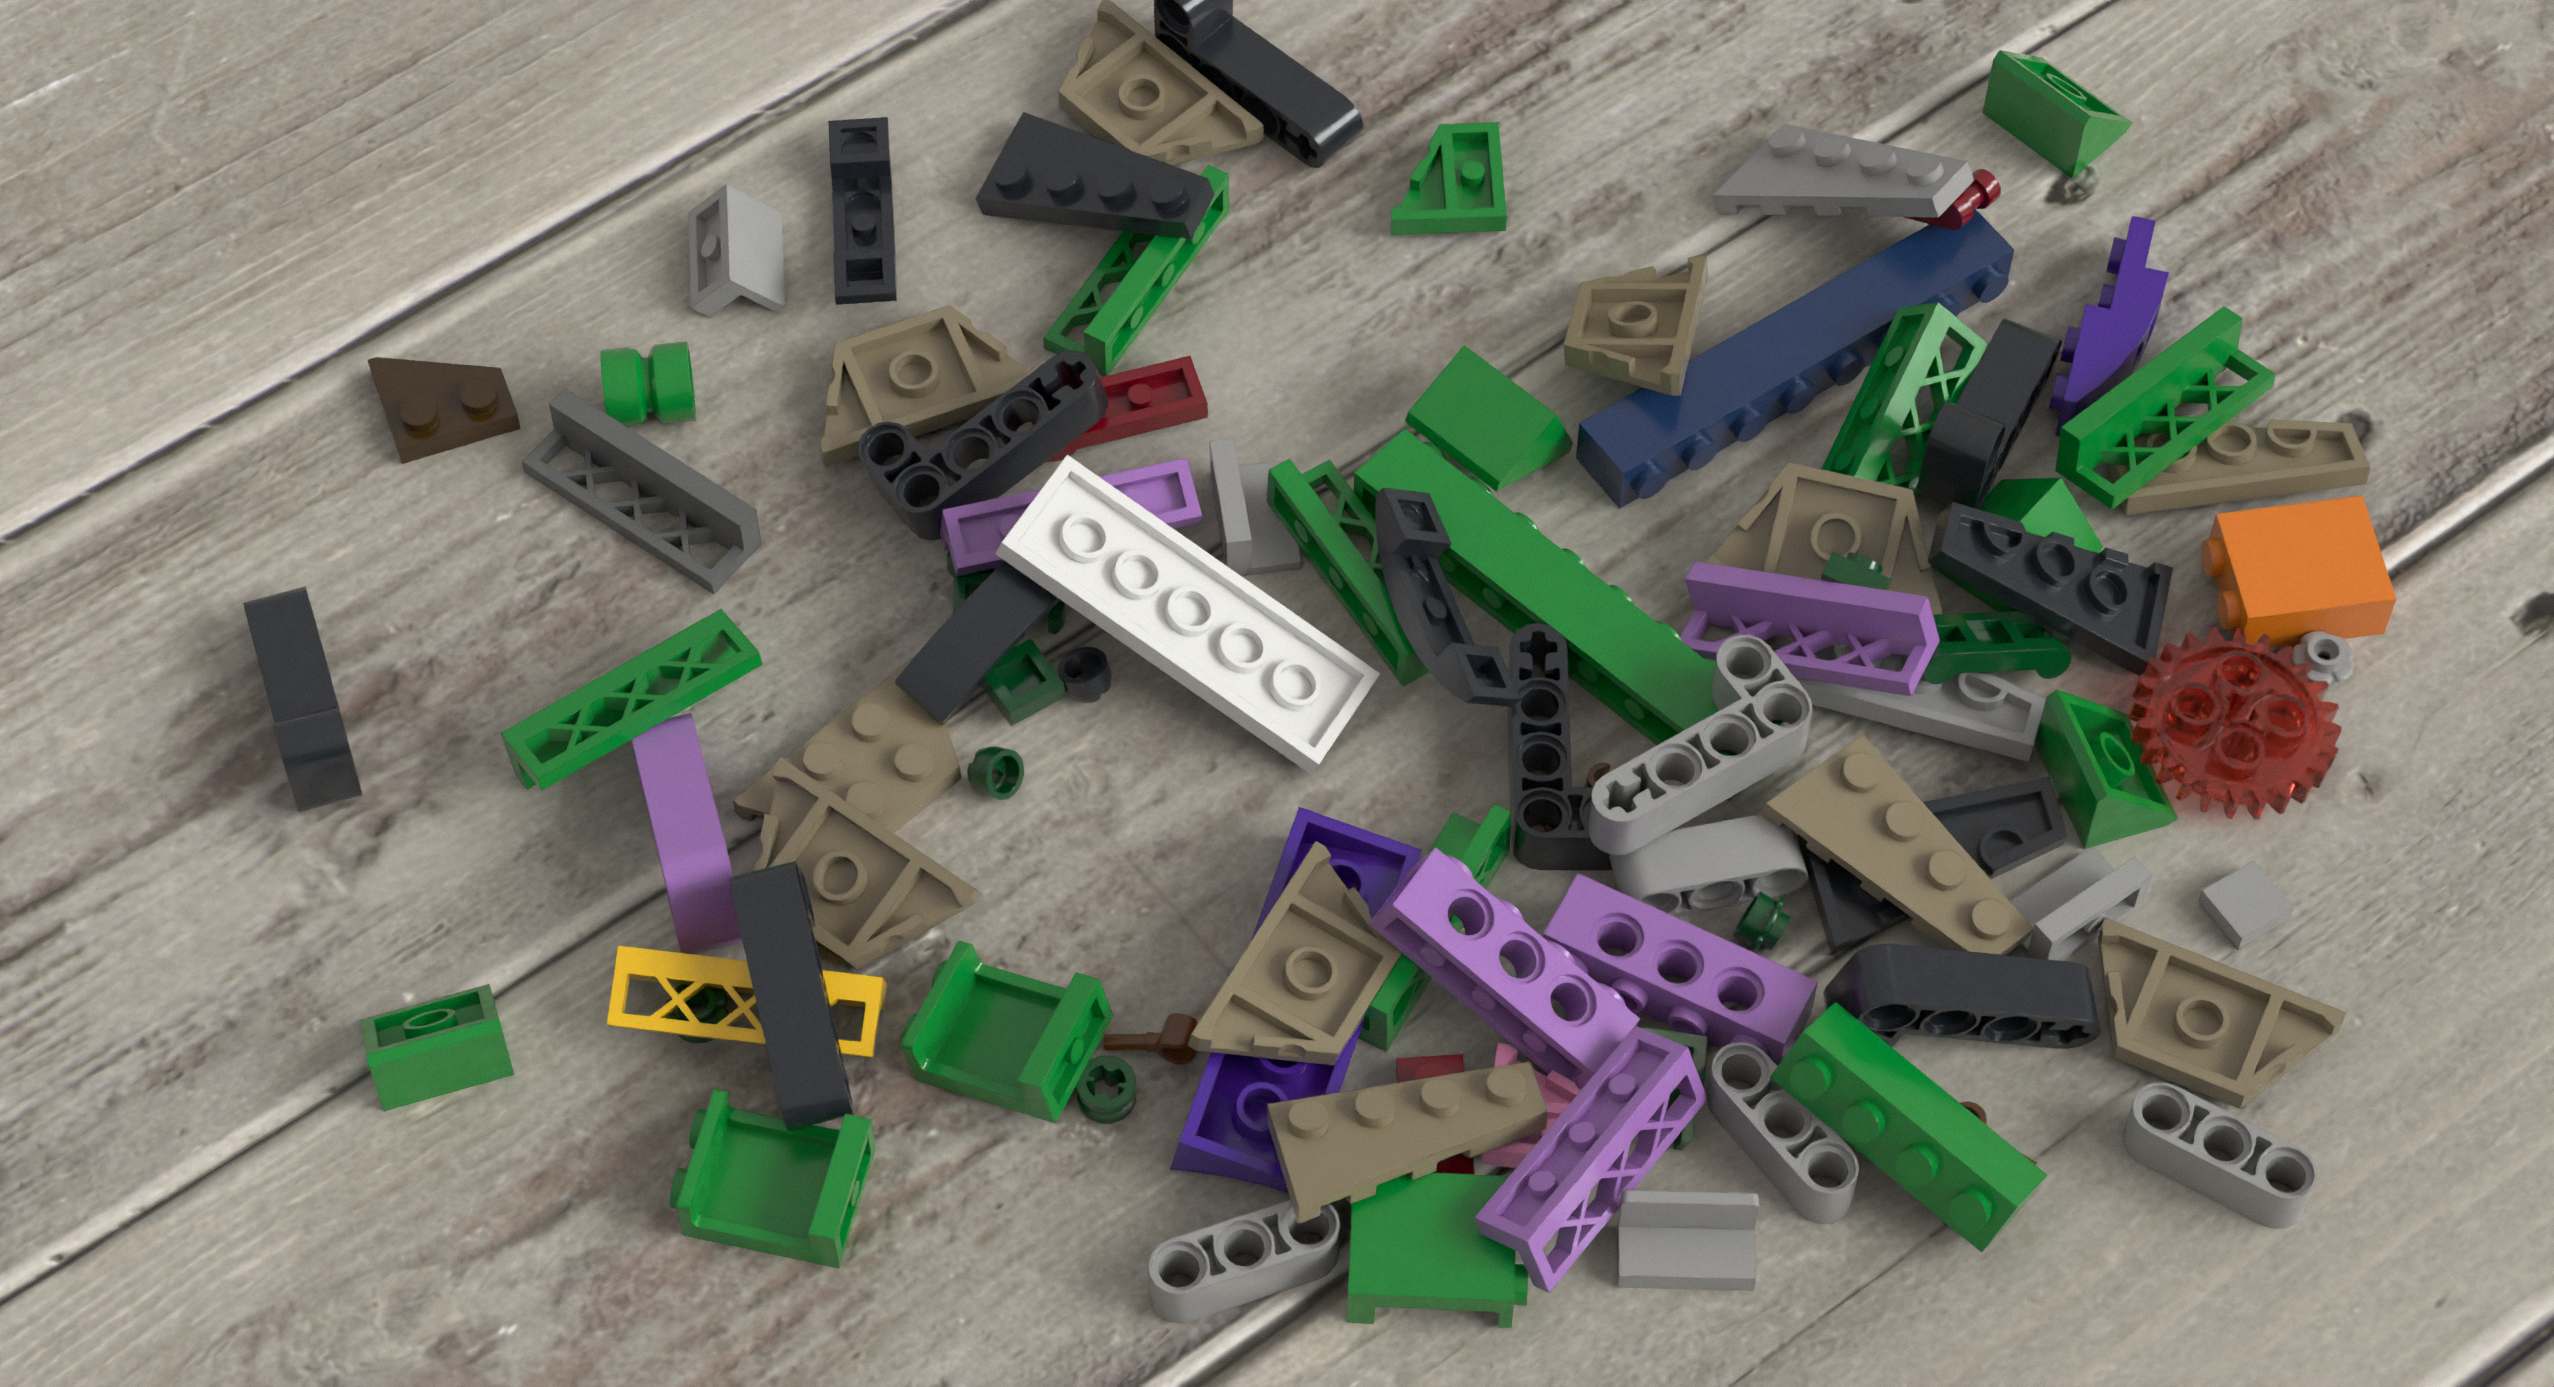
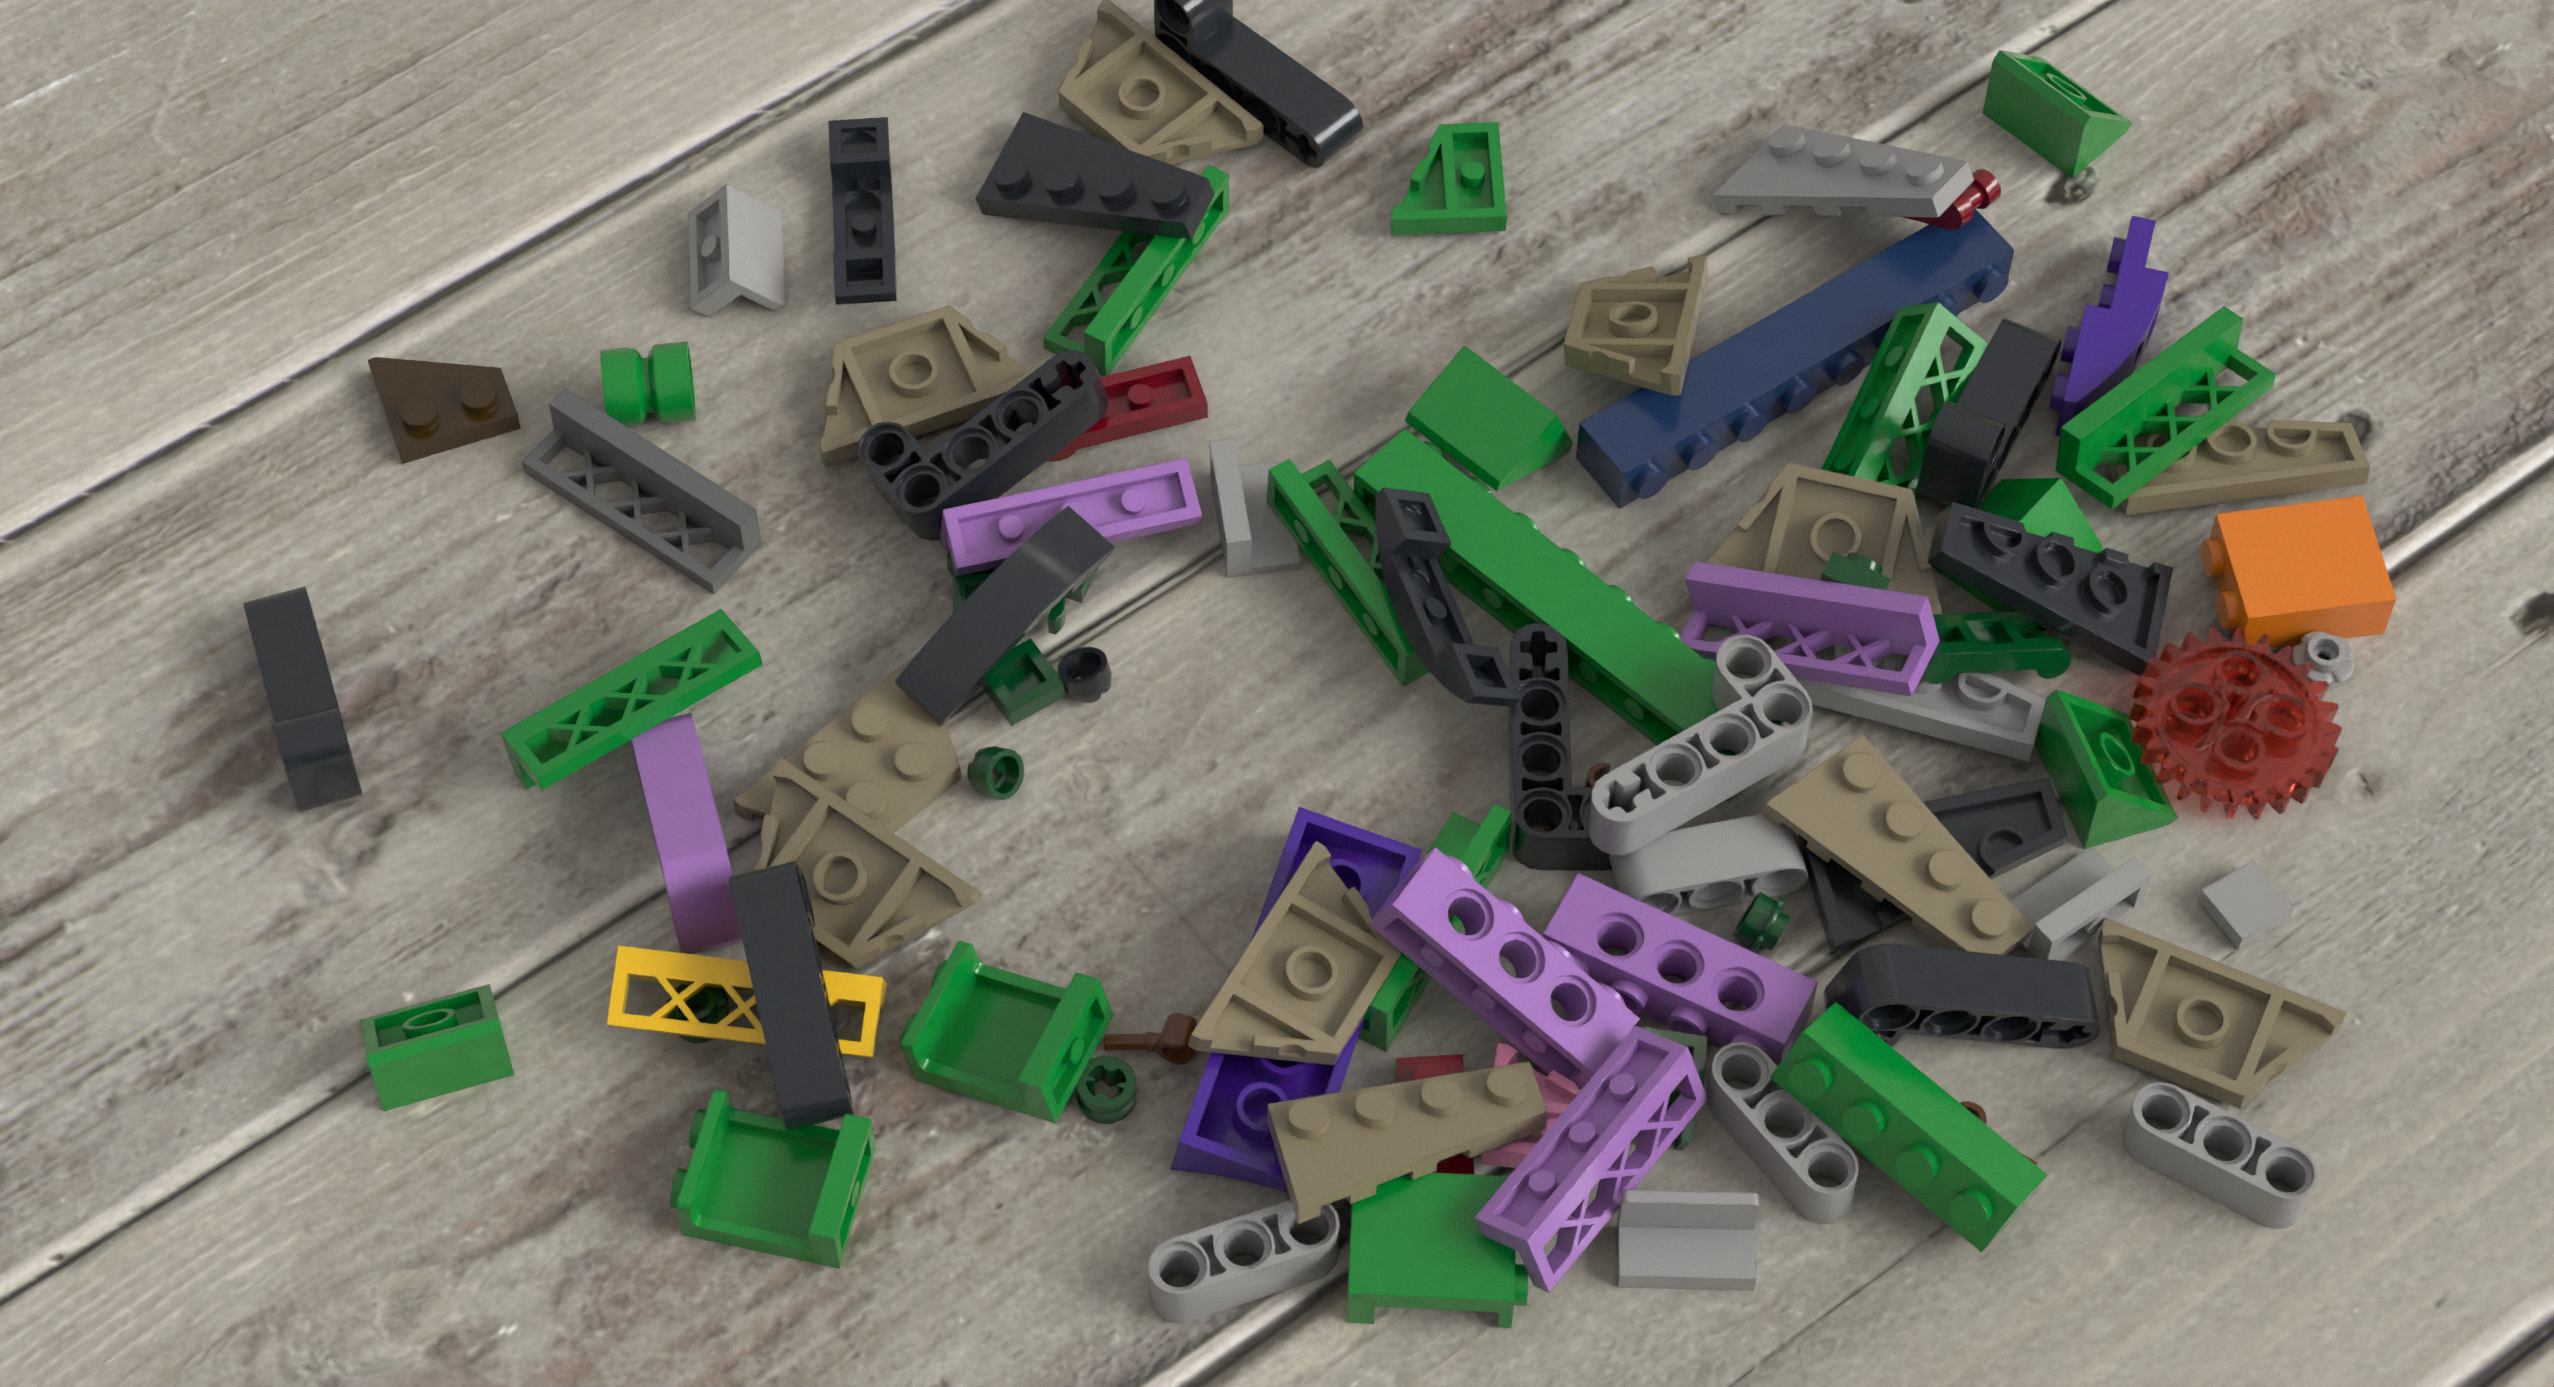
(1188, 614): white plate -> none

